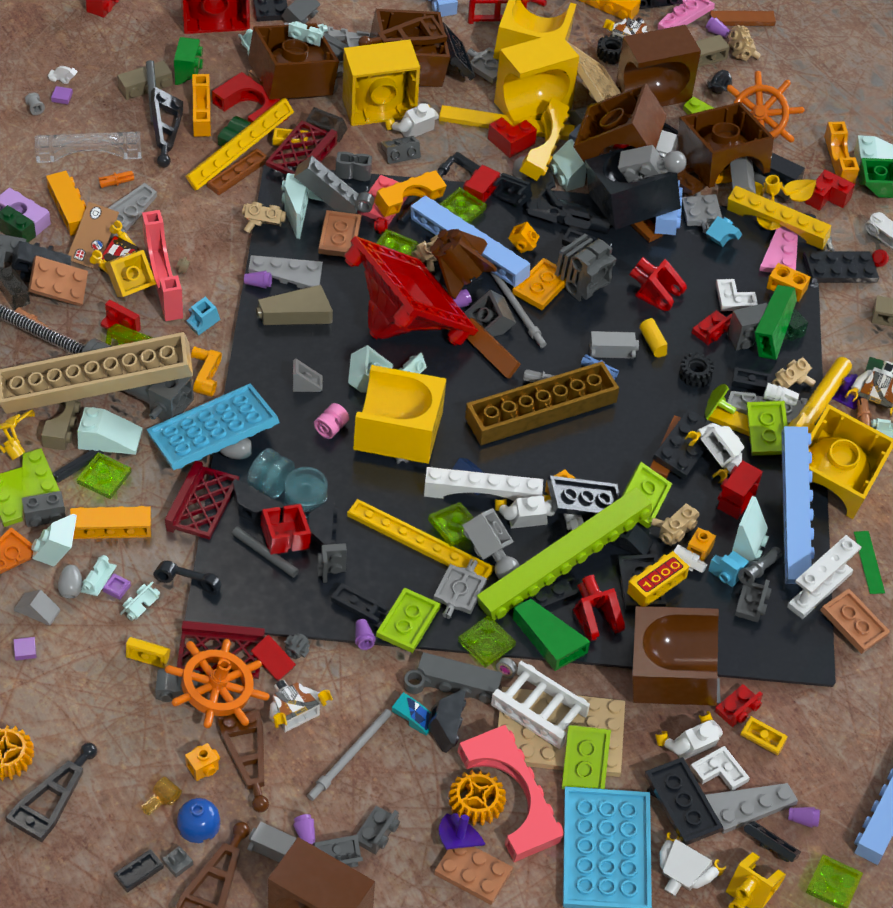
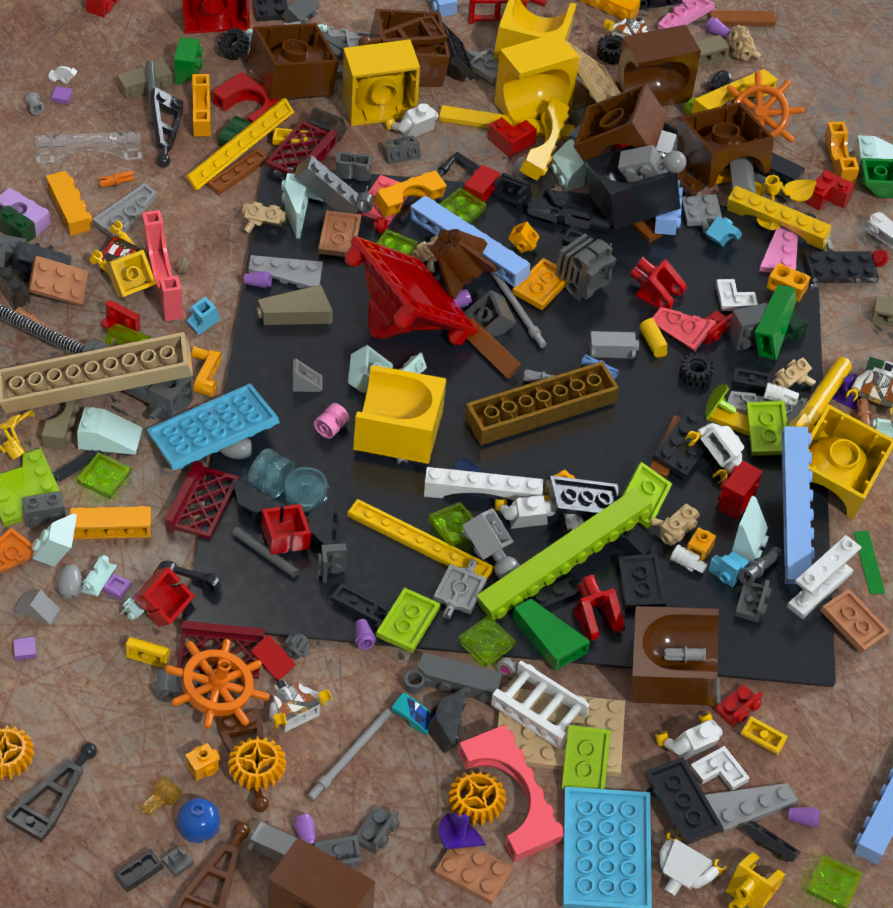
(92, 234): medium nougat sticker -> none
(162, 600): none -> red piece
(229, 38): none -> black tyre
(270, 763): none -> light orange gear
(300, 32): light aqua hinge -> none
(657, 579): yellow brick -> none
(682, 327): none -> coral wing
(685, 654): none -> light grey axle
(721, 96): none -> yellow arch

